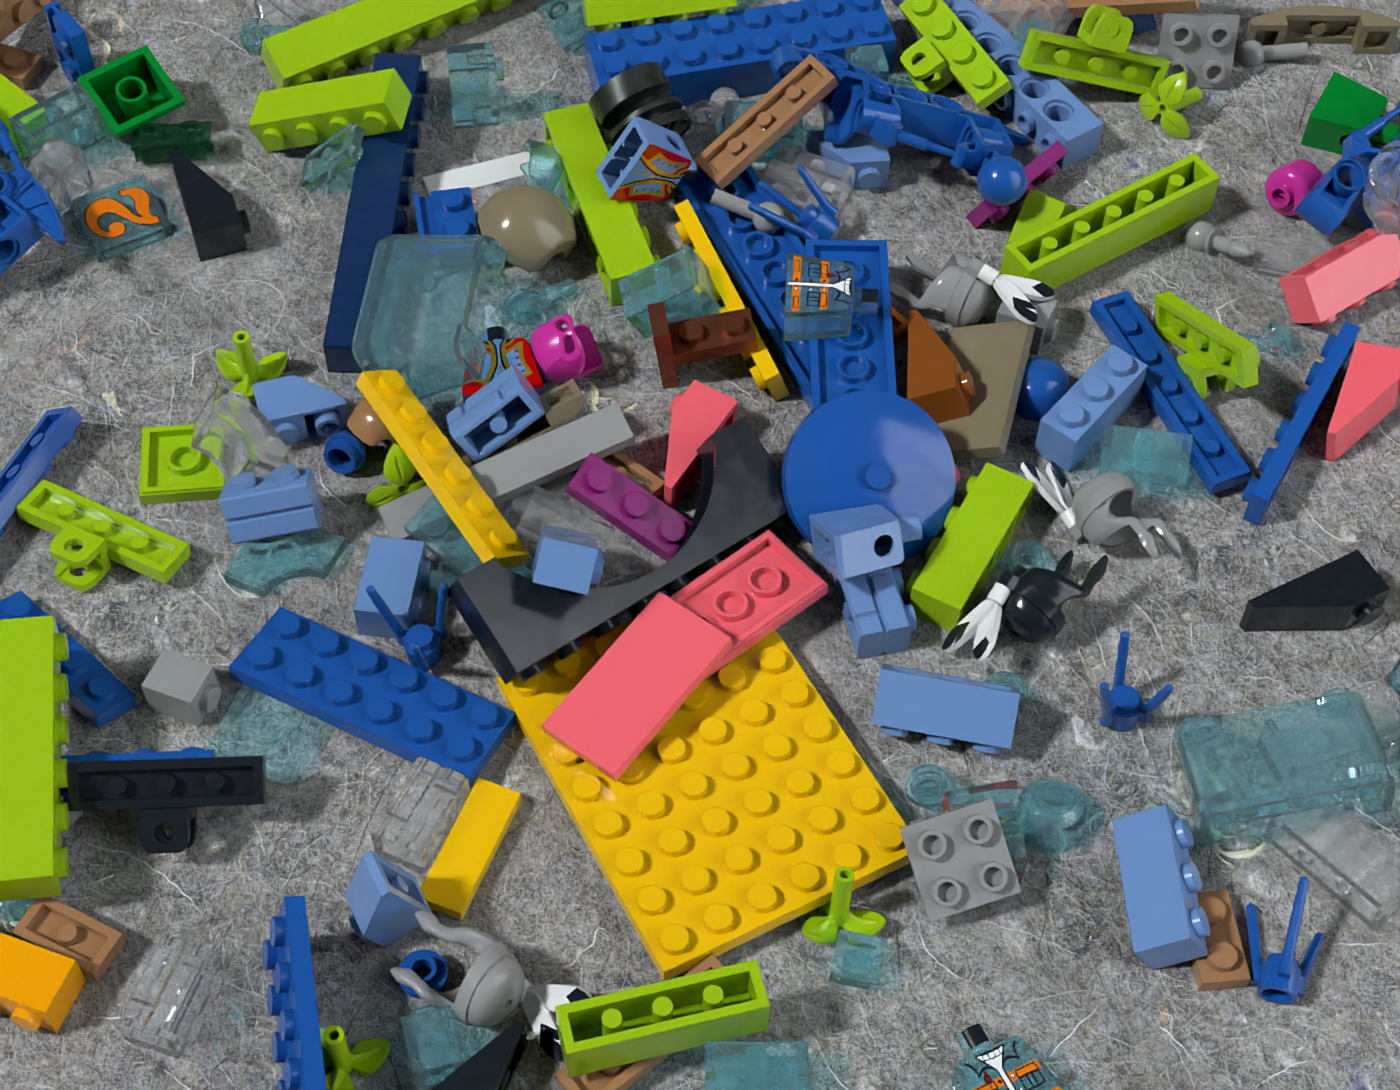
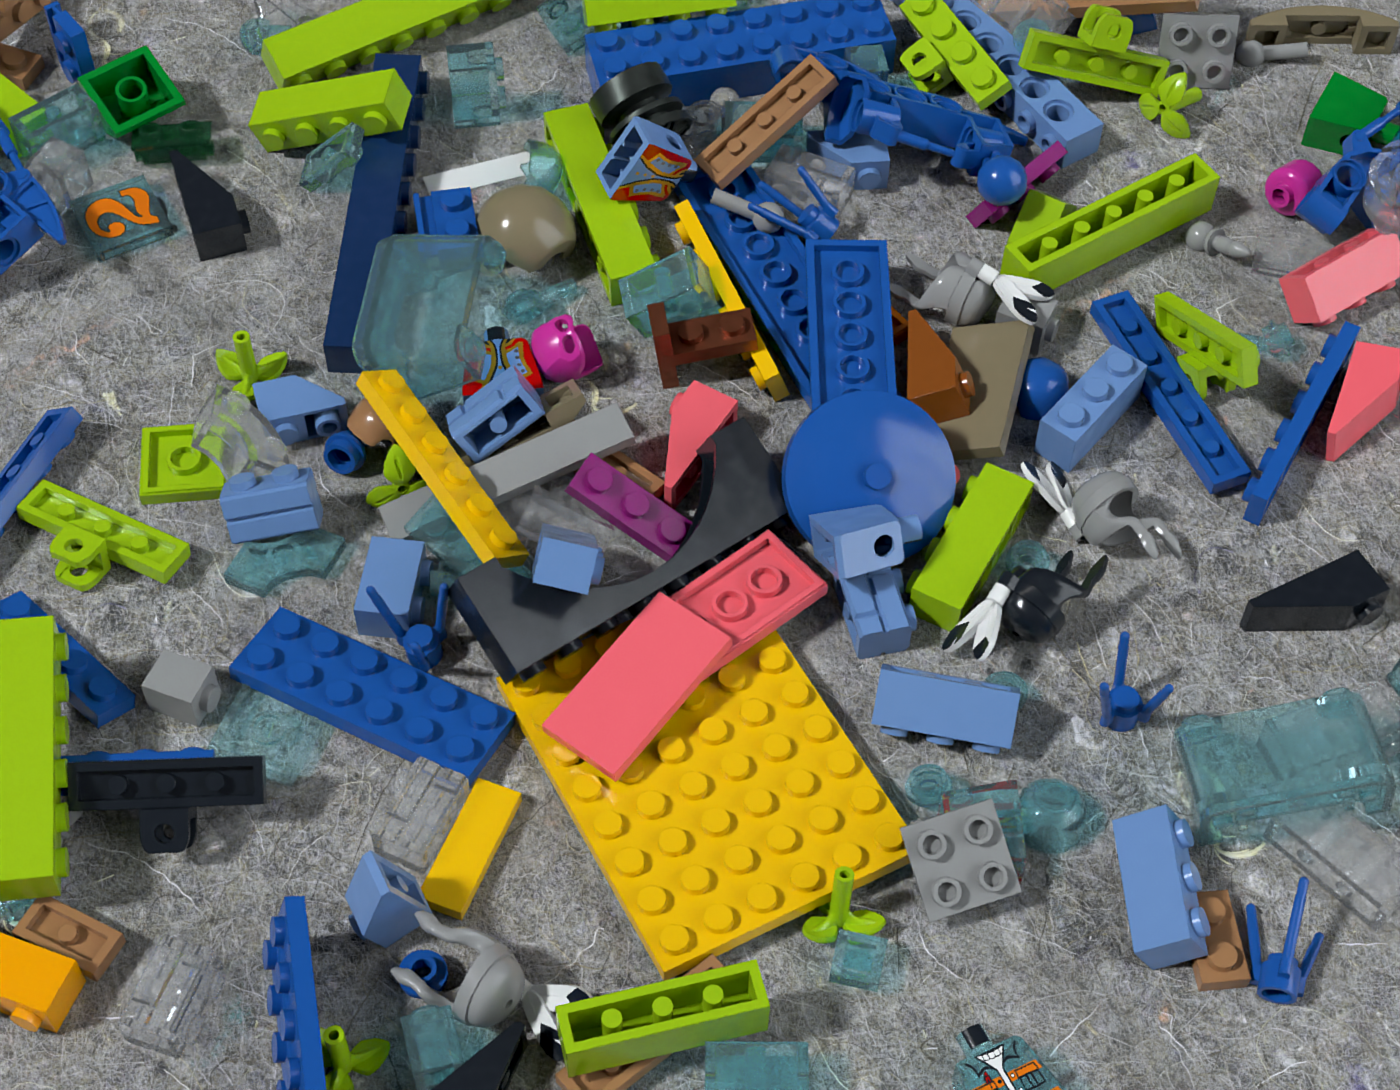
(822, 298): clear light blue torso -> none
(1145, 456): clear light blue brick -> none

